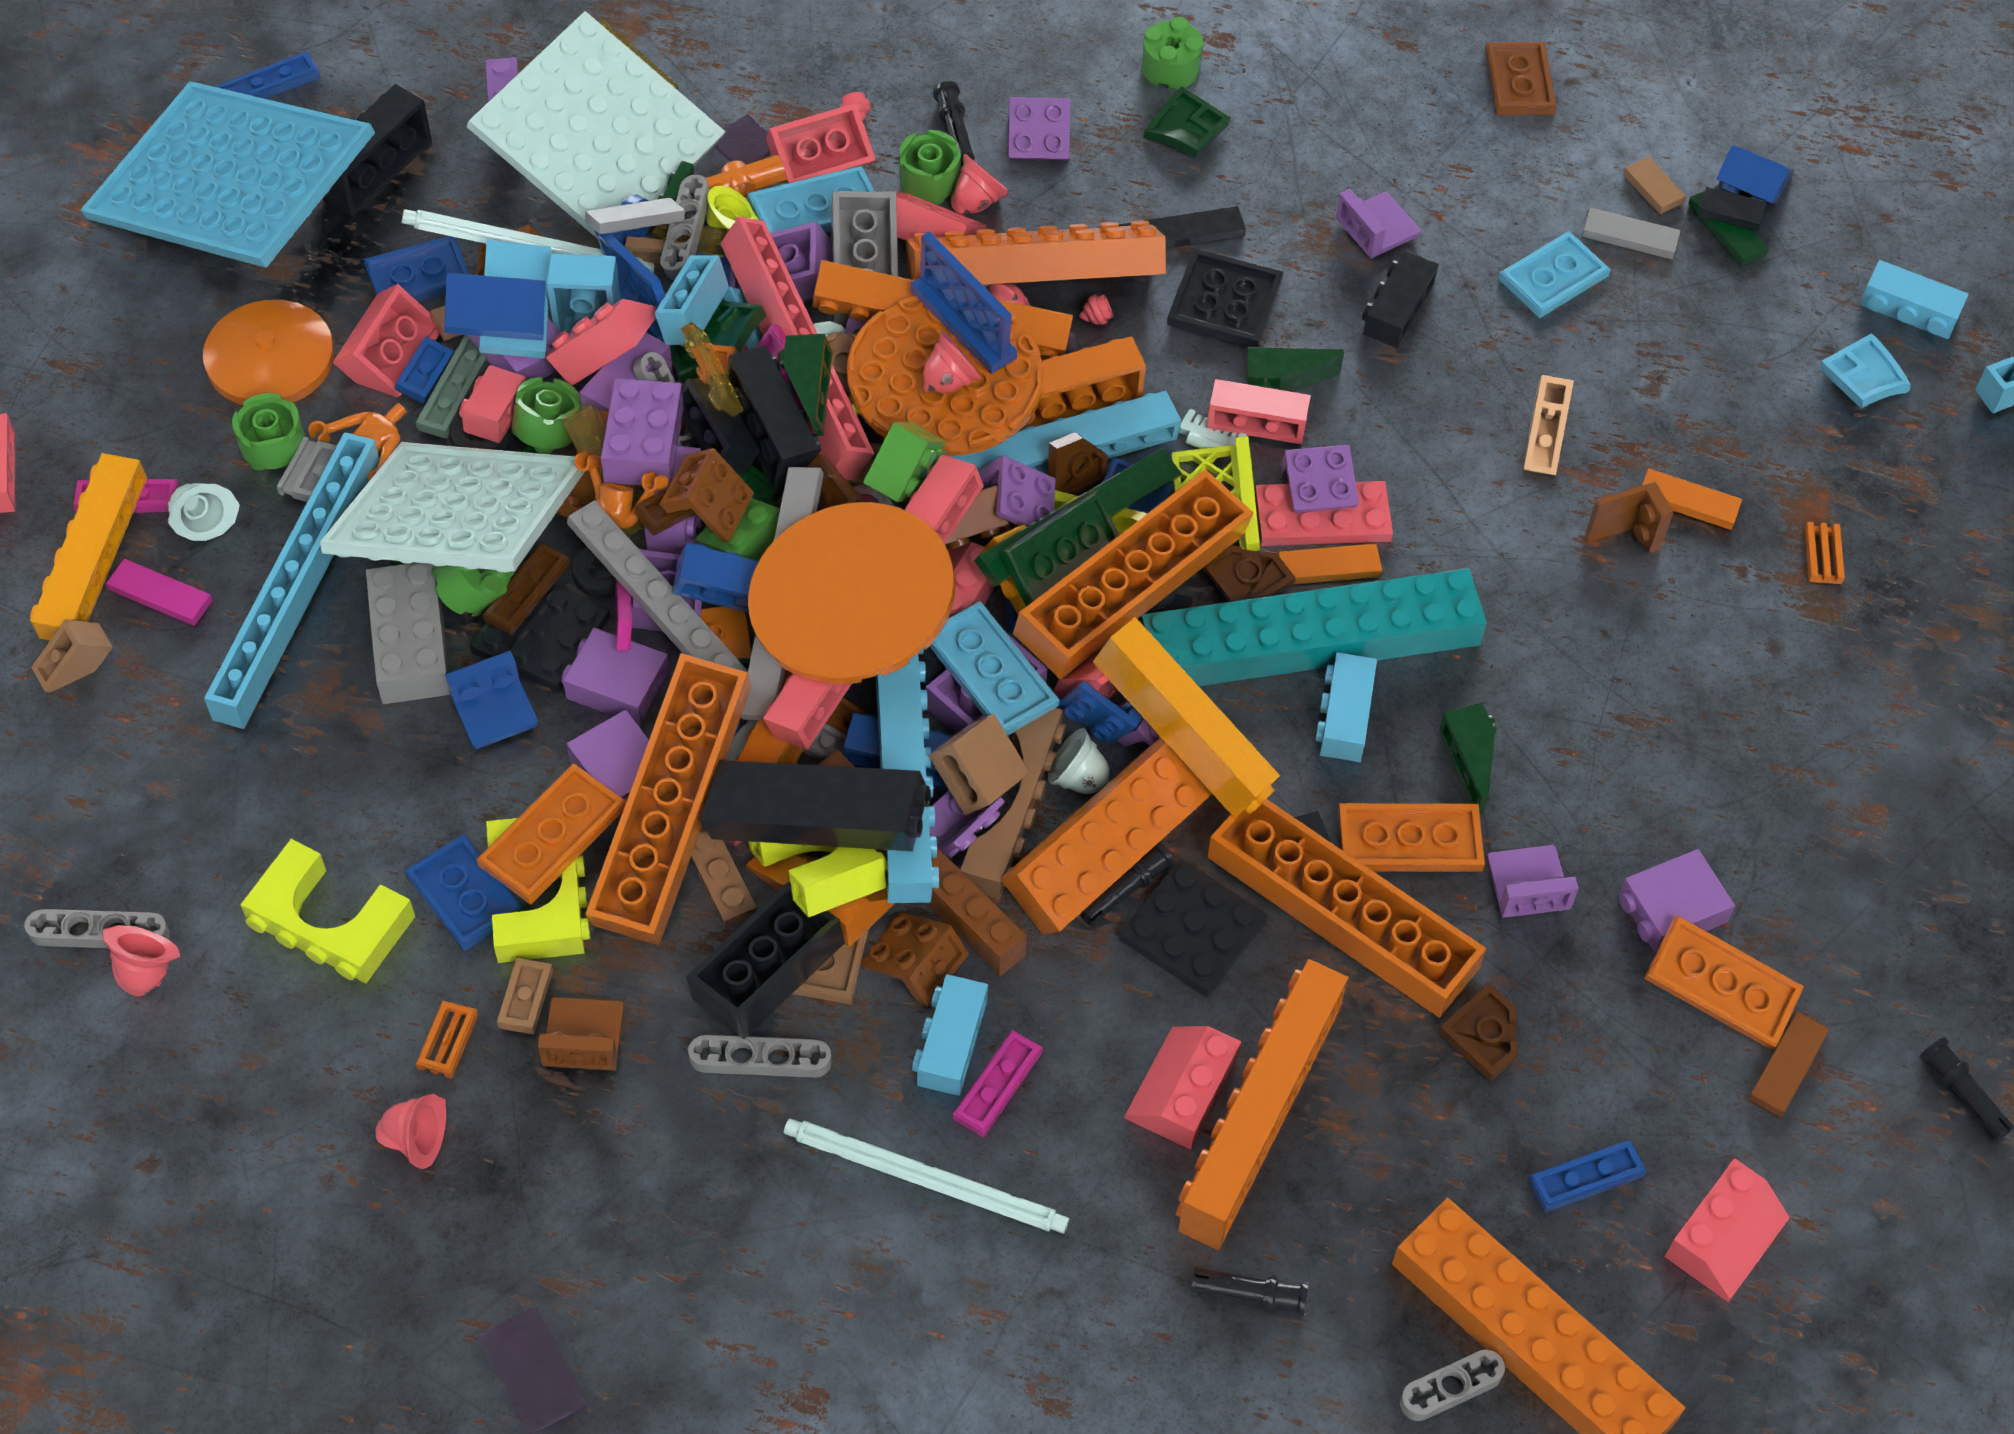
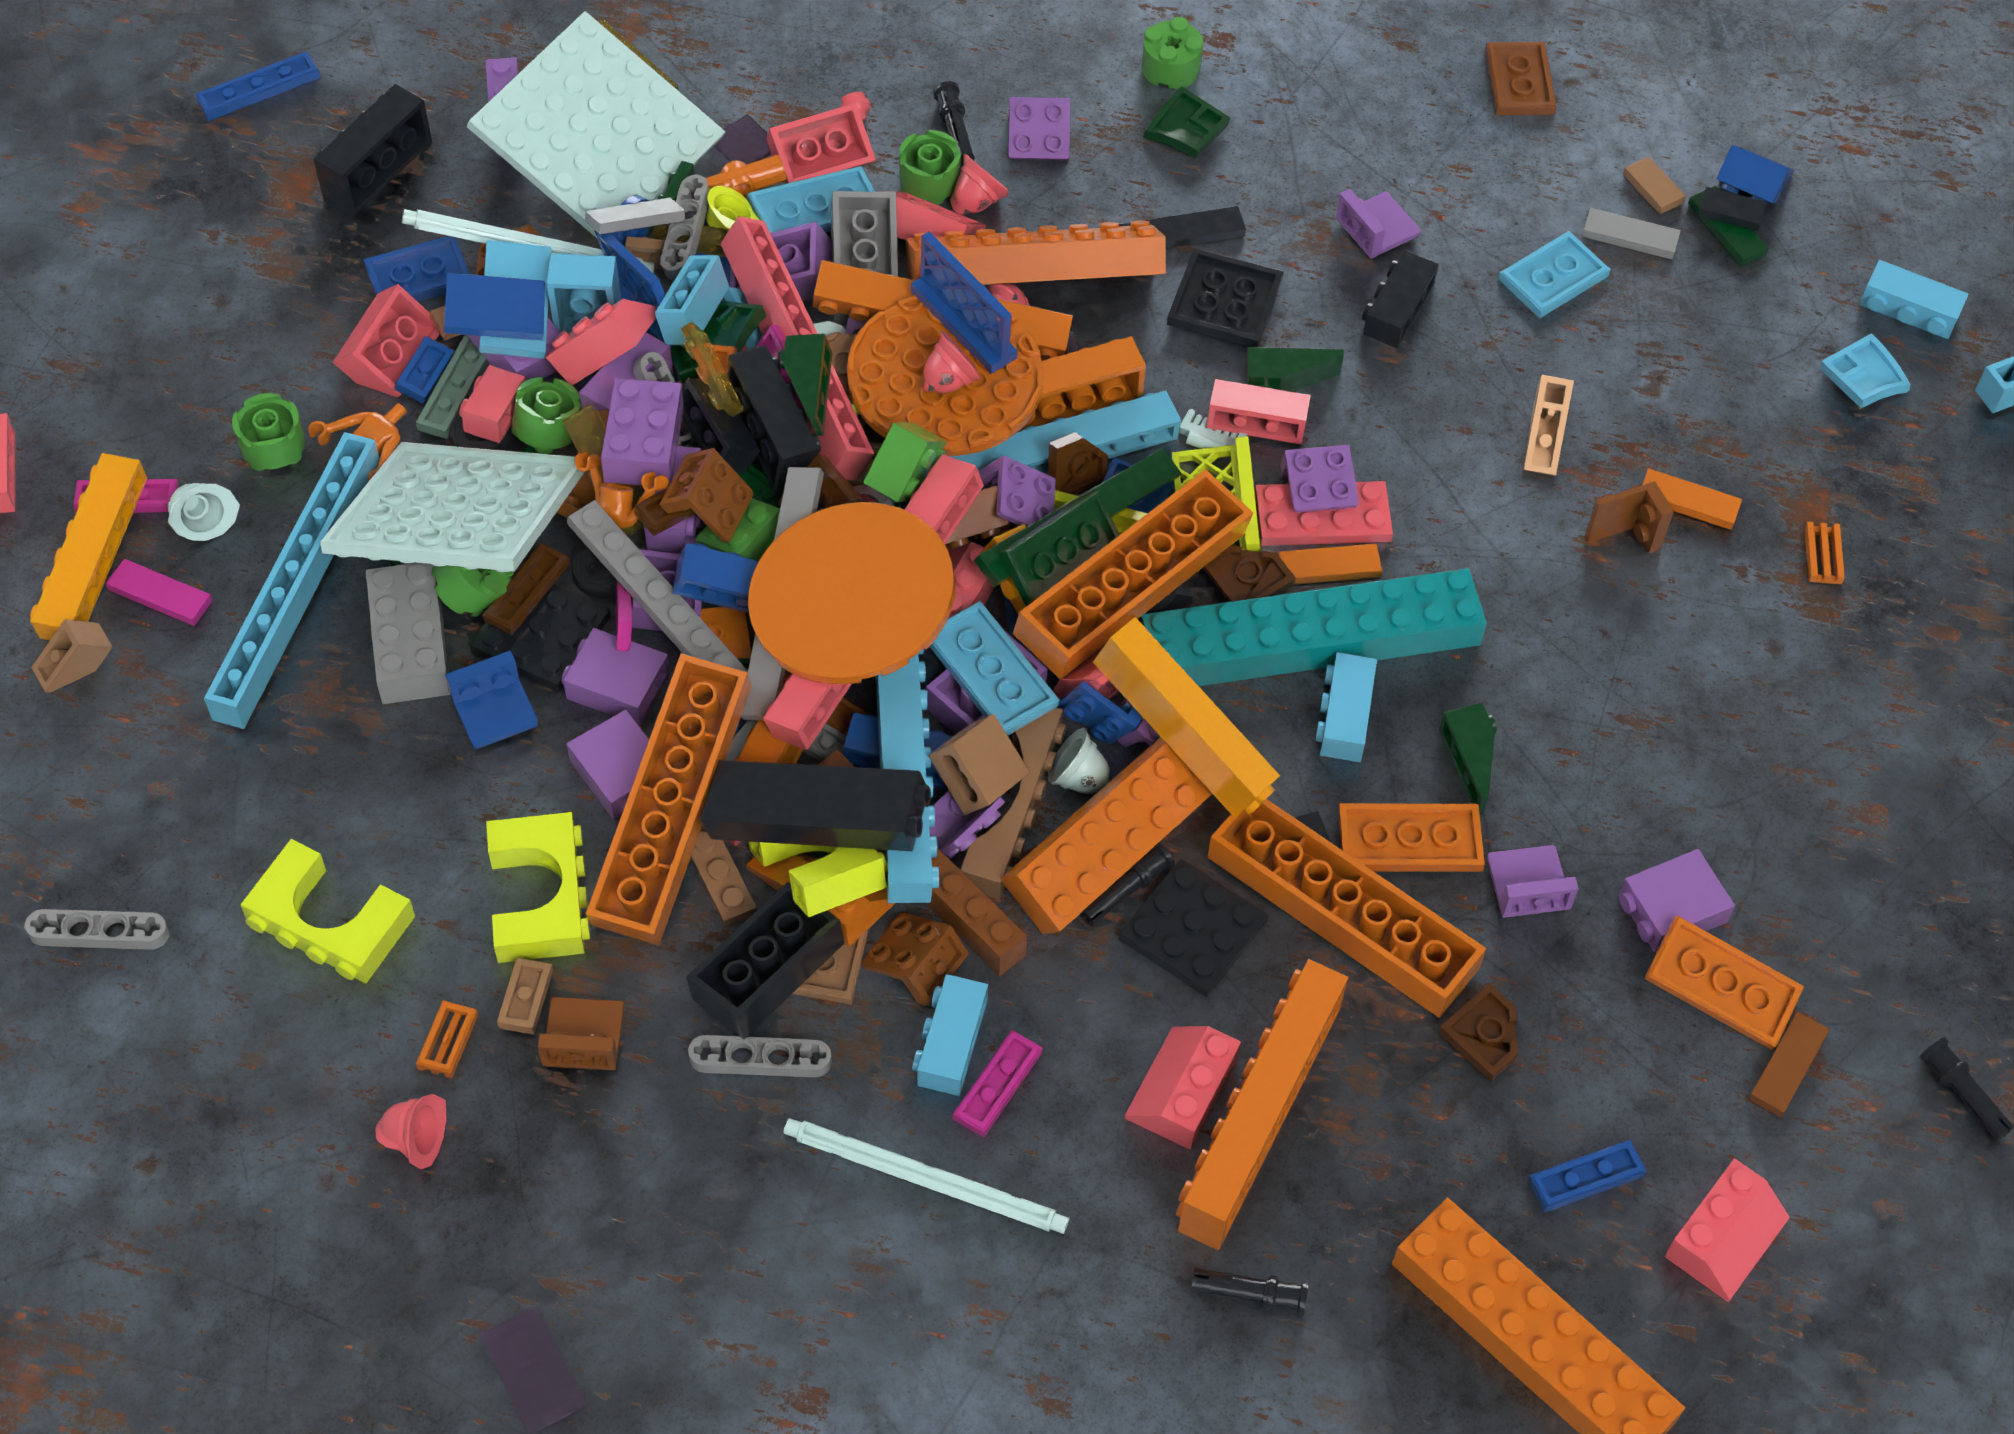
(138, 957): coral piece -> none
(228, 173): medium azure plate -> none
(268, 350): orange dish -> none
(305, 469): light grey plate -> none
(461, 891): blue tile -> none
(551, 833): orange tile -> none
(1096, 310): coral plate -> none
(1457, 1369): light grey beam -> none

